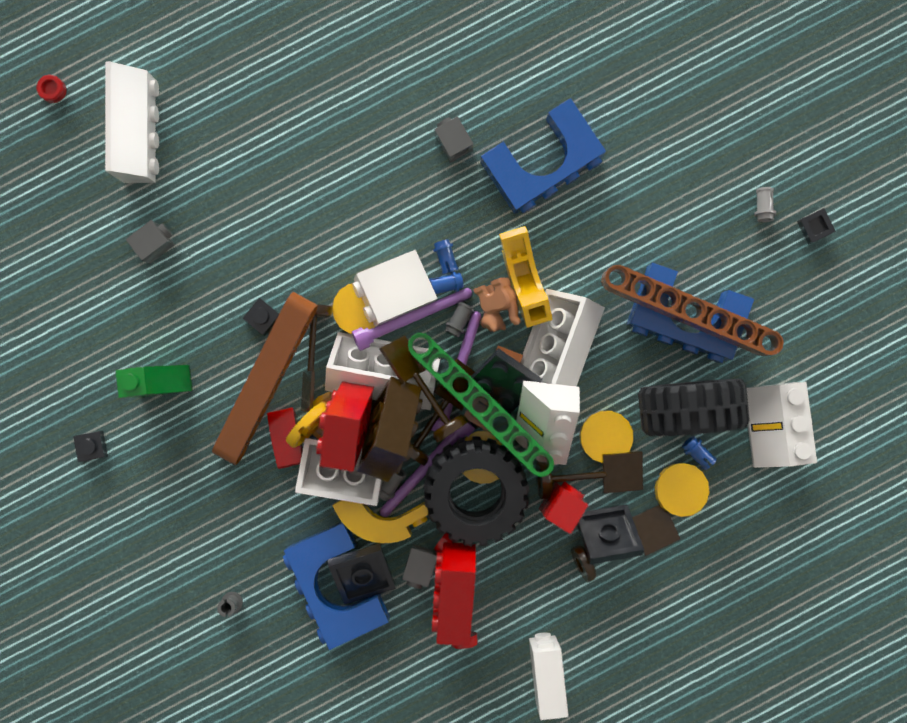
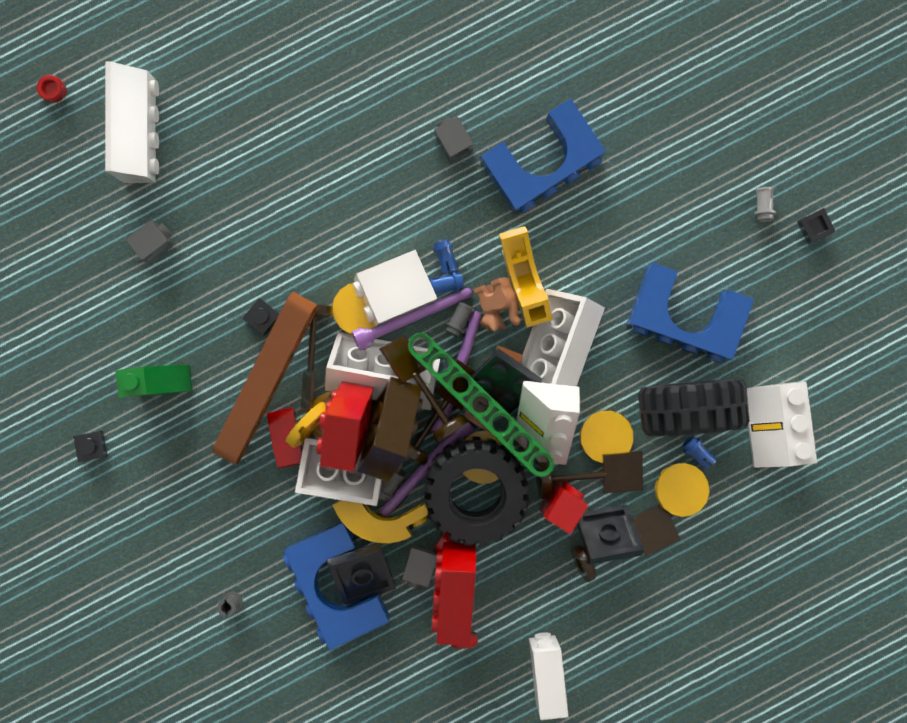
(704, 311): dark orange beam -> none

